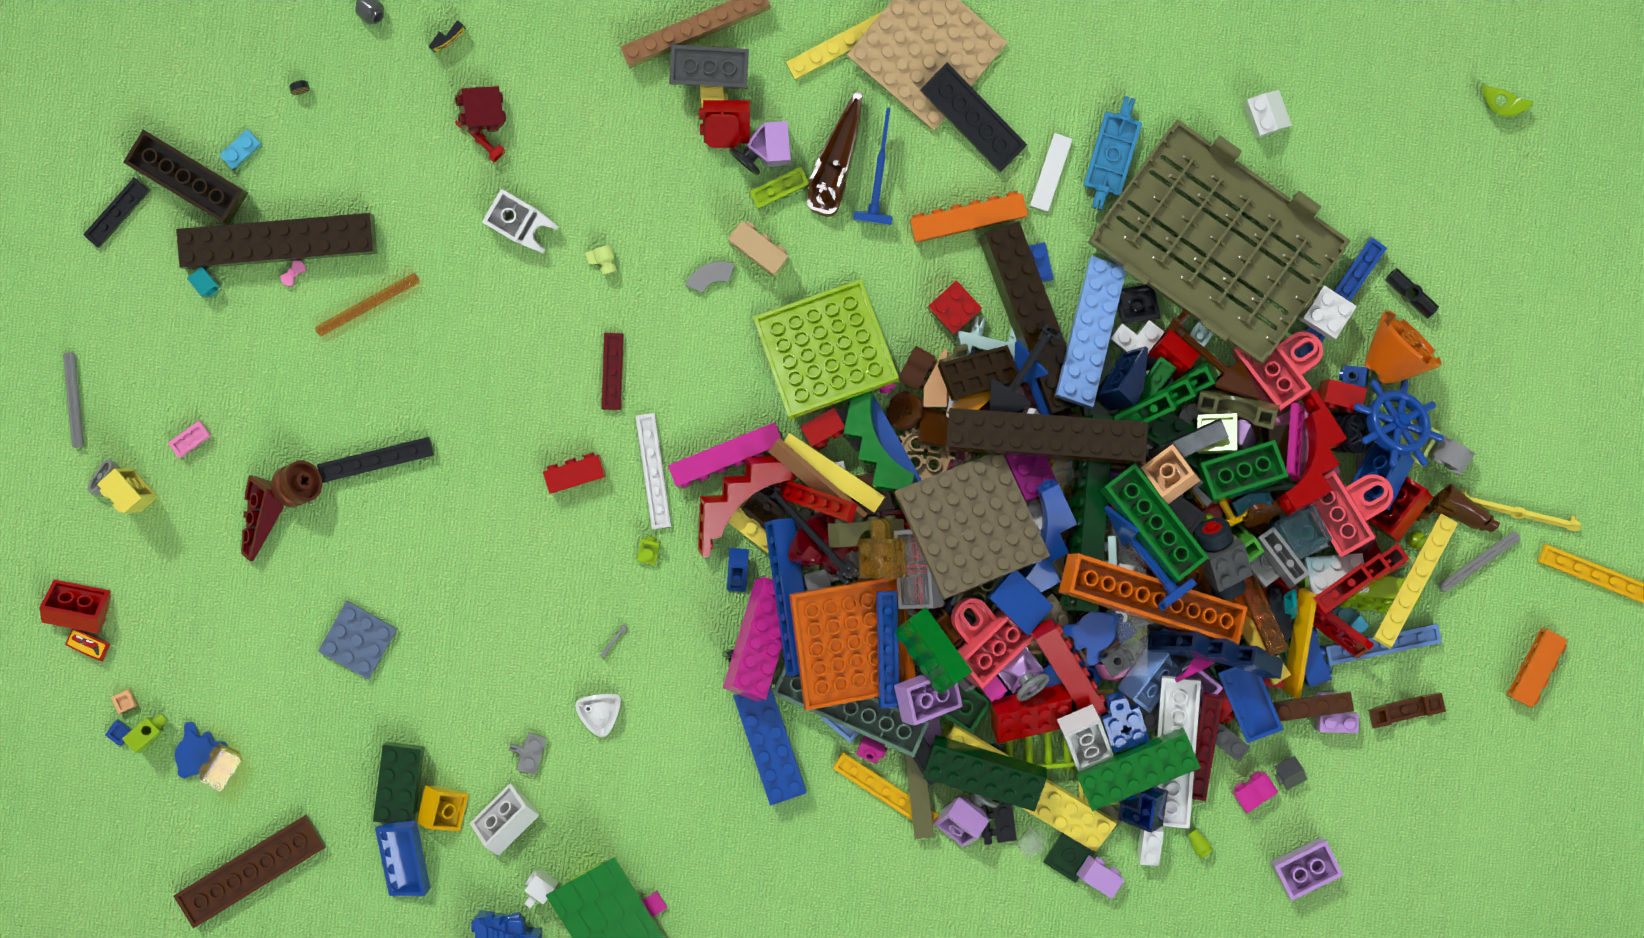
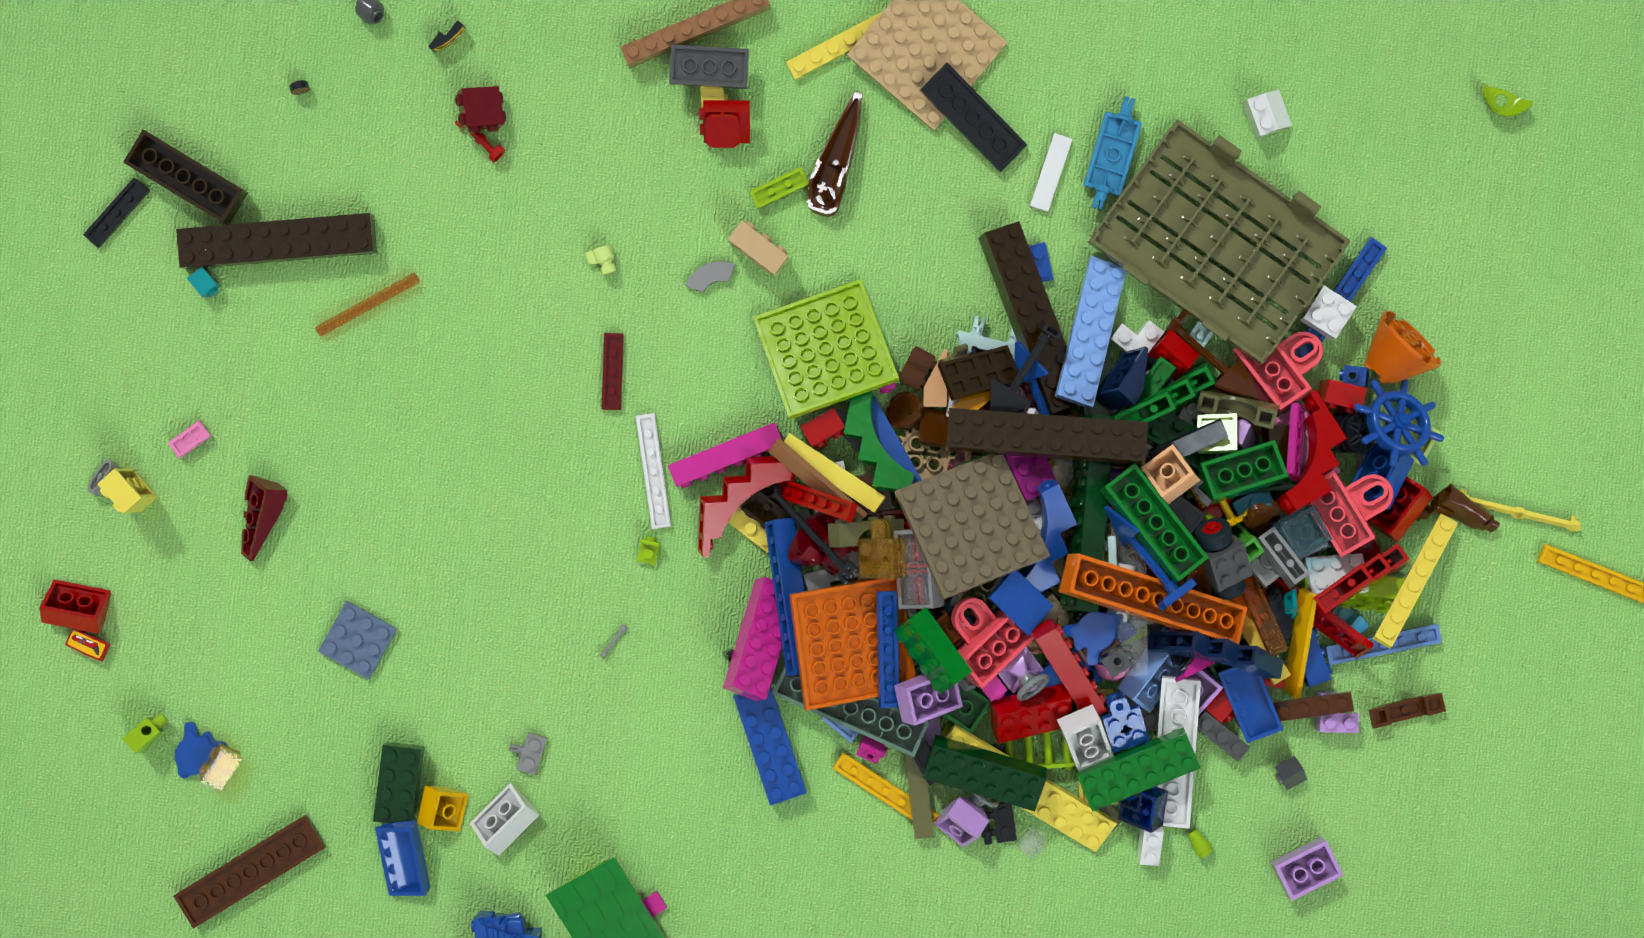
(73, 399): light grey axle -> none
(117, 732): blue tile -> none
(124, 701): light nougat tile -> none
(240, 149): medium azure plate -> none
(296, 268): bright pink piece -> none
(296, 484): copper wheel -> none
(376, 459): black plate -> none
(525, 220): white brick -> none
(538, 886): white brick -> none
(574, 473): red brick -> none
(599, 712): white hat -> none
(737, 569): blue slope -> none
(768, 144): lavender piece -> none
(873, 214): blue piece -> none
(954, 307): red brick -> none
(969, 217): orange brick -> none
(1067, 856): dark green tile -> none
(1100, 876): lavender brick -> none
(1138, 304): black slope -> none
(1206, 743): dark red tile -> none
(1254, 791): dark pink brick -> none
(1416, 540): lime plate -> none
(1420, 302): black piece -> none
(1453, 454): light grey brick -> none
(1479, 561): light grey axle -> none
(1537, 667): orange brick -> none

